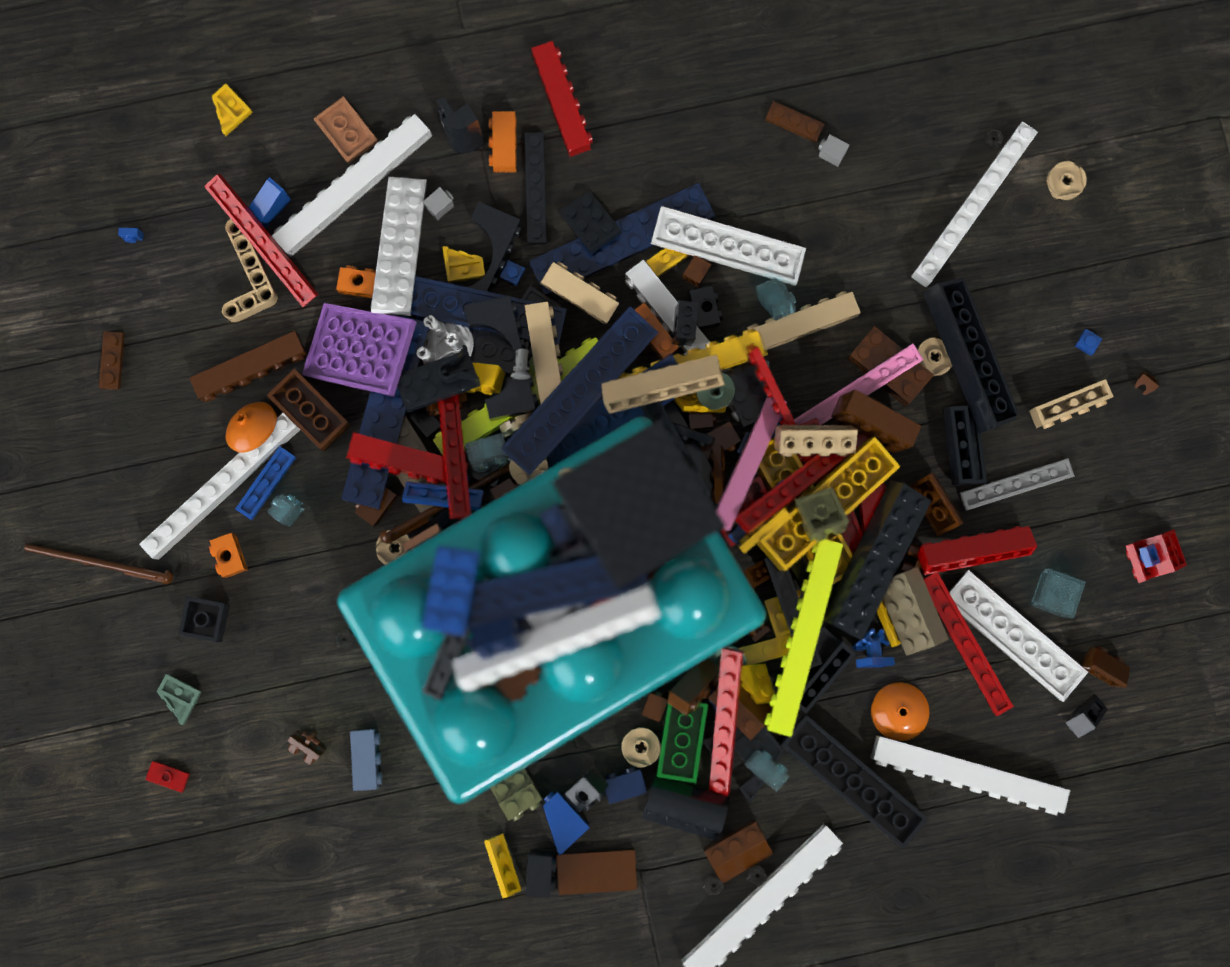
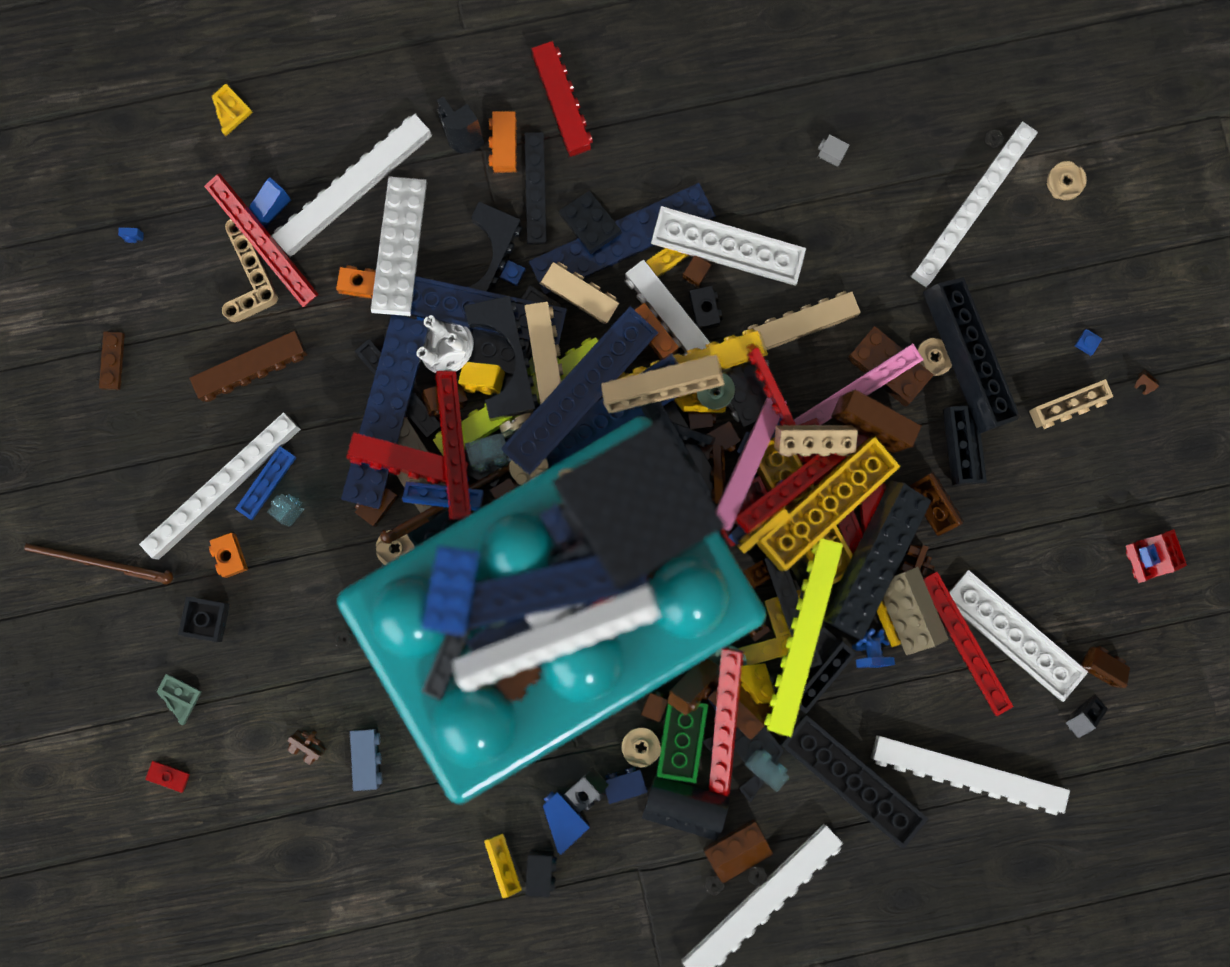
(250, 427): orange dish -> none
(309, 410): reddish brown brick -> none
(345, 130): nougat plate -> none
(359, 349): medium lavender plate -> none
(422, 537): nougat plate -> none
(438, 380): black plate -> none
(439, 203): light grey brick -> none
(462, 266): yellow wing -> none
(496, 637): dark blue brick -> none
(517, 794): olive plate -> none
(521, 365): light grey pin -> none
(596, 872): reddish brown tile -> none
(685, 323): black brick -> none
(776, 298): clear light blue brick -> none
(794, 122): reddish brown plate -> none
(822, 514): olive plate -> none
(886, 710): orange dish -> none
(976, 550): red brick -> none
(1016, 484): light grey tile -> none
(1058, 593): clear light blue brick -> none

